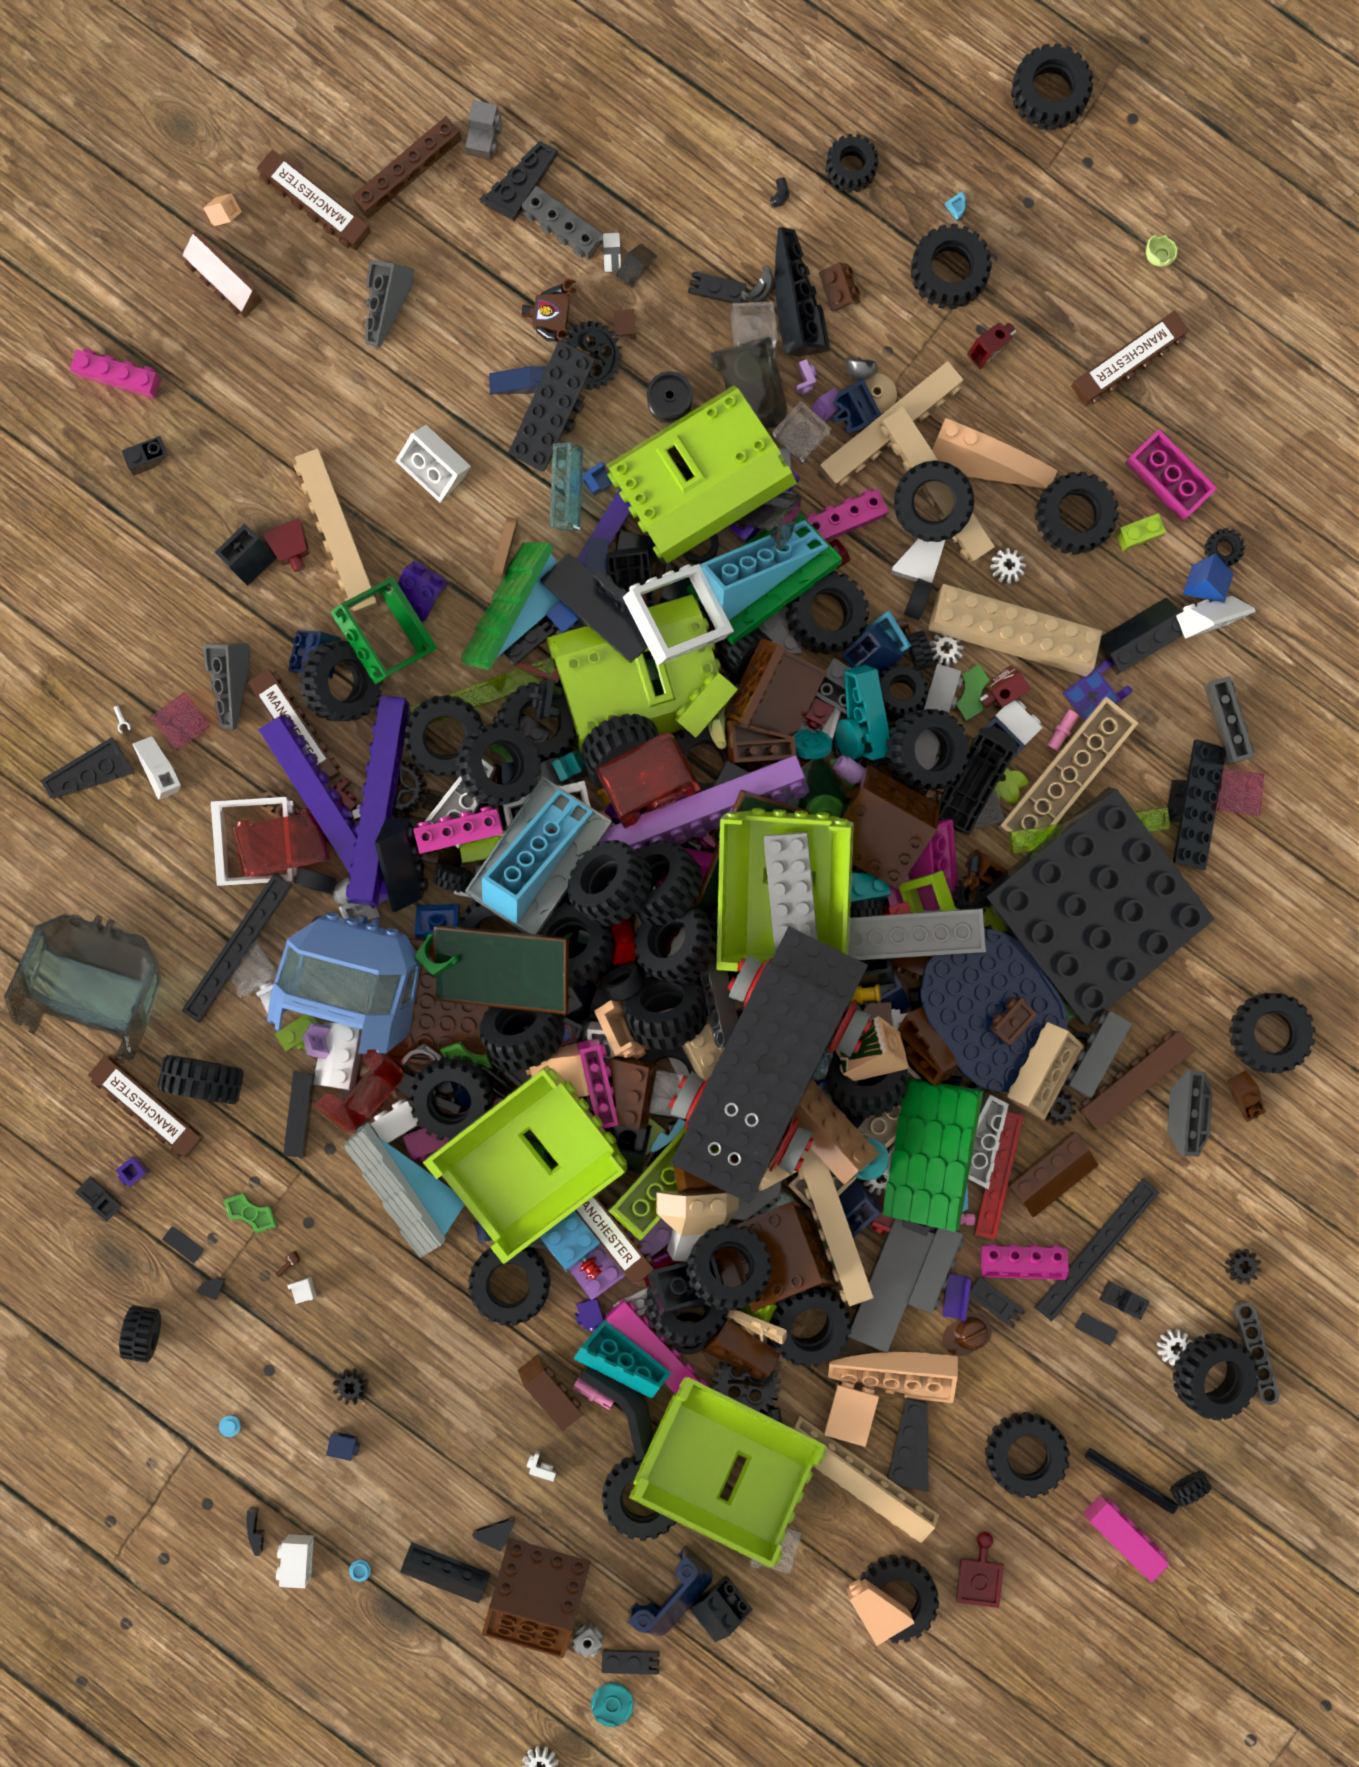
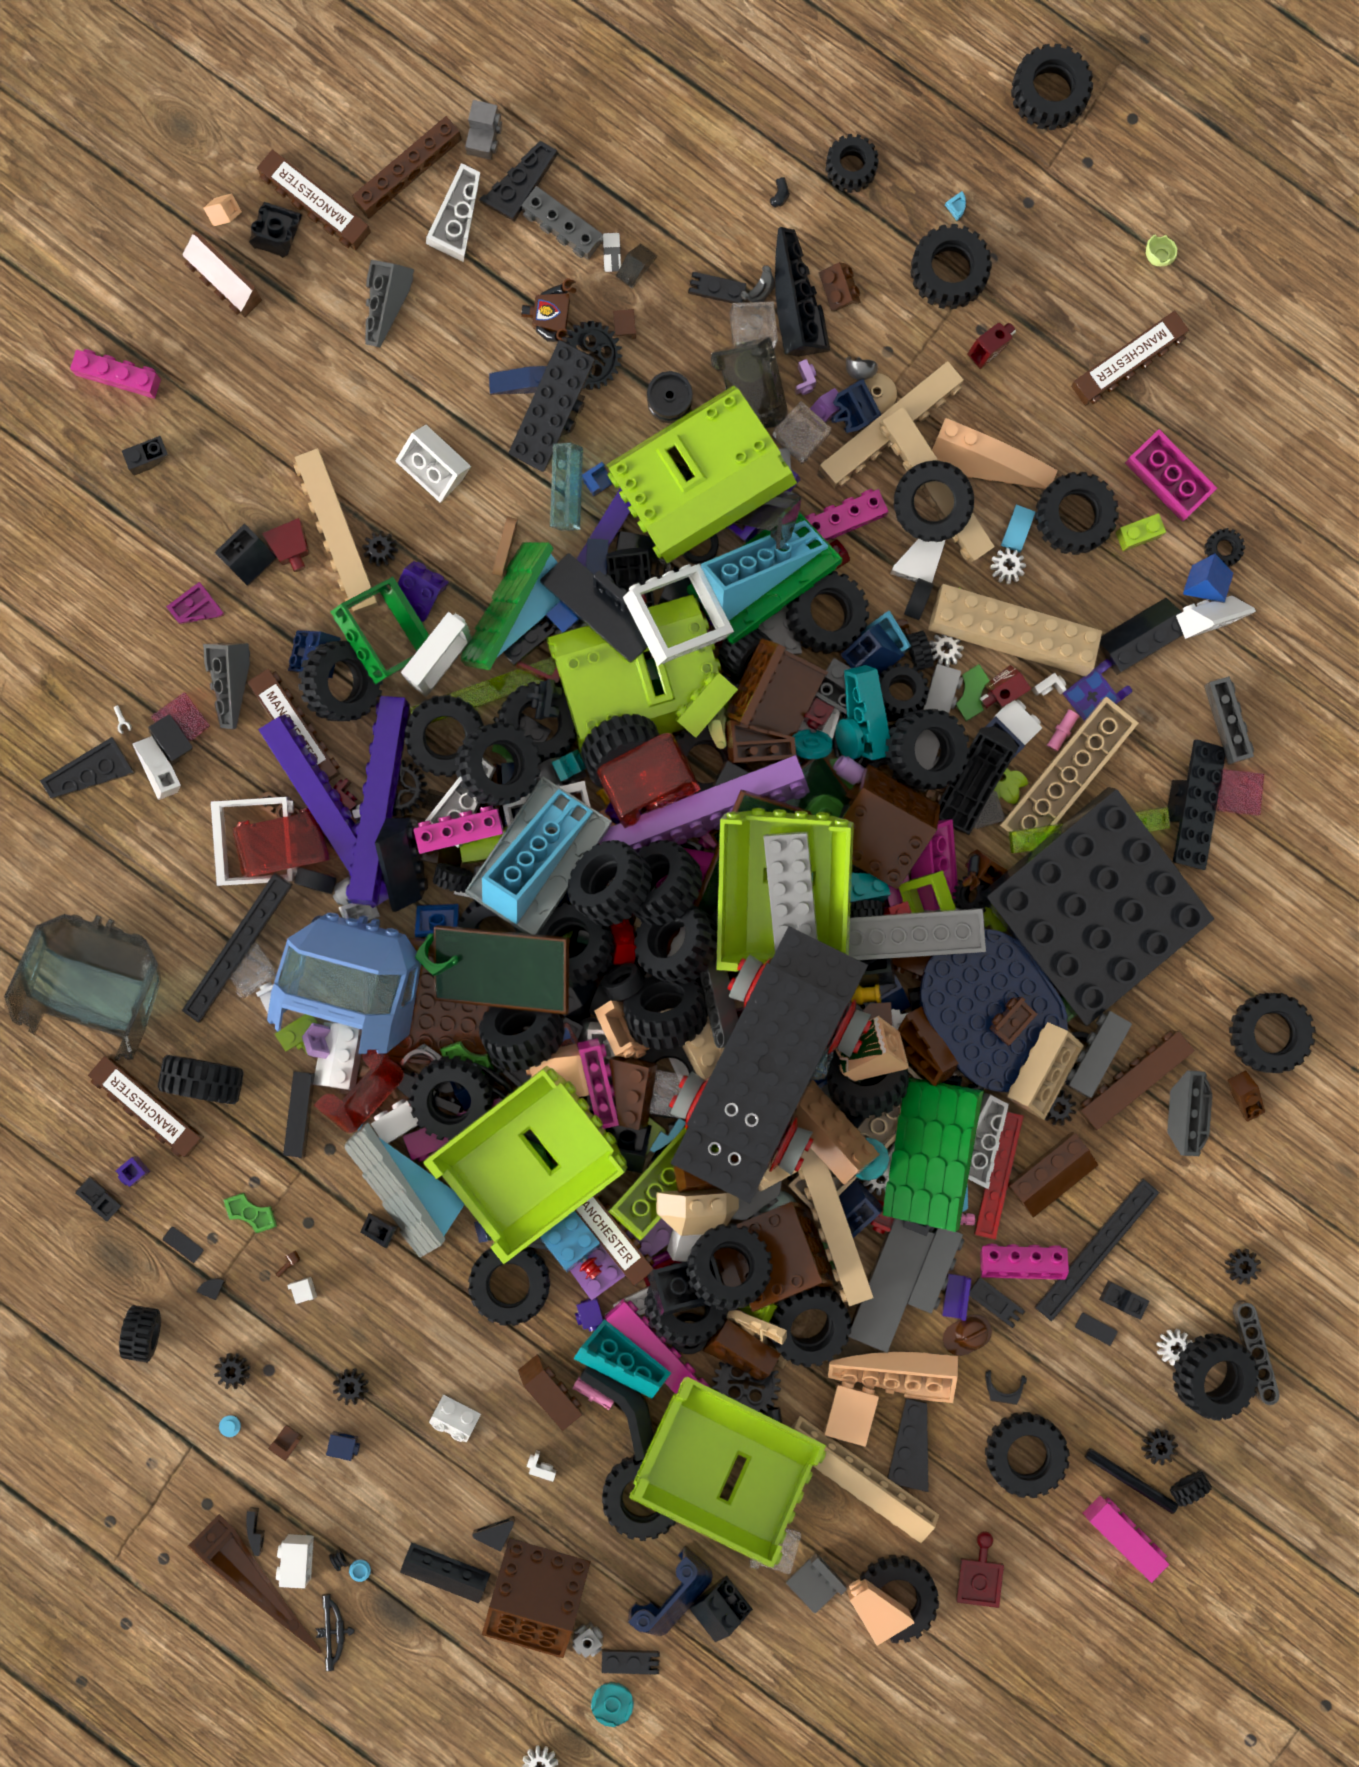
(170, 739): none -> black panel
(194, 606): none -> magenta wing
(224, 1371): none -> black gear
(228, 1557): none -> reddish brown plate
(274, 229): none -> black slope
(285, 1442): none -> reddish brown panel
(326, 1632): none -> black piece
(338, 1560): none -> black bush
(379, 1230): none -> black slope
(388, 545): none -> black gear
(437, 653): none -> white window
(453, 221): none -> white wedge
(454, 1419): none -> white bracket
(816, 1583): none -> dark grey bracket
(997, 1396): none -> black helmet
(1018, 528): none -> medium azure slope
(1046, 685): none -> white bracket
(1151, 1450): none -> black gear

